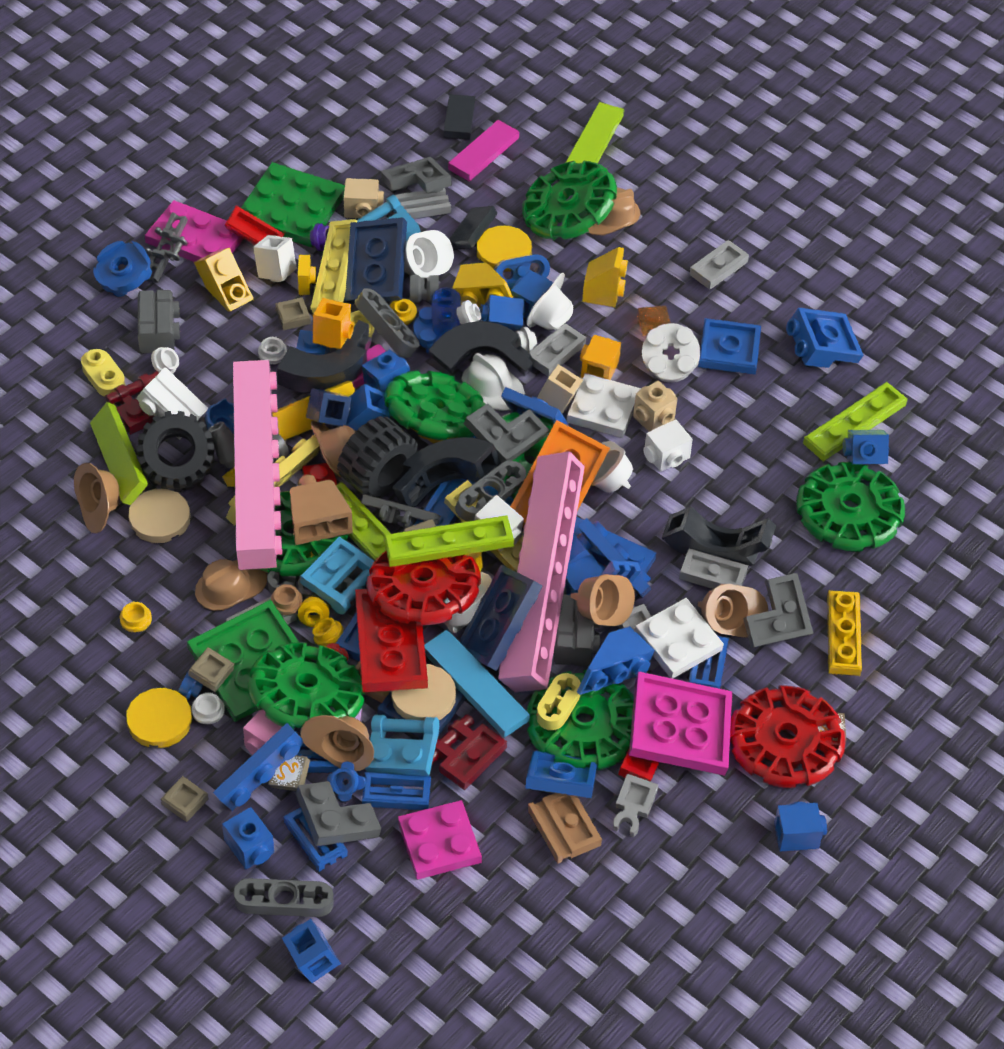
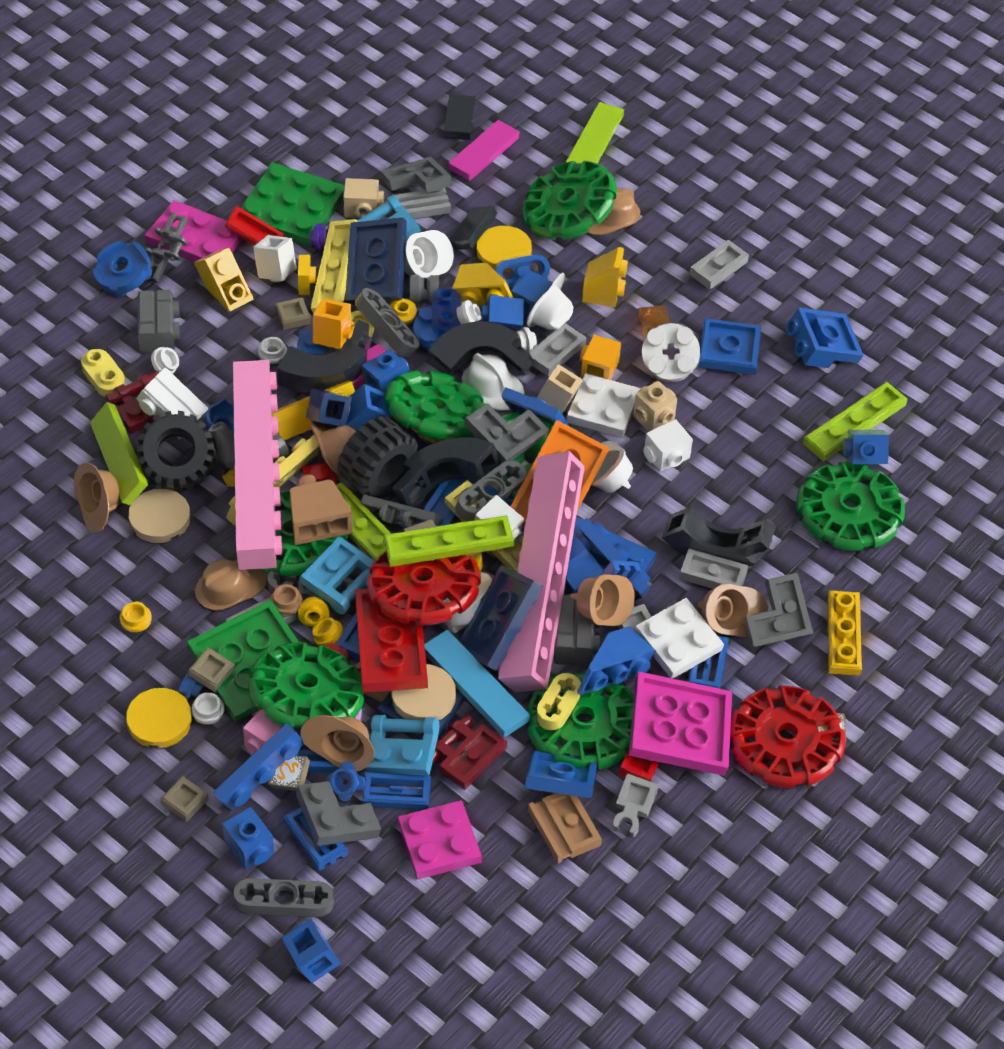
(799, 826): blue brick -> none

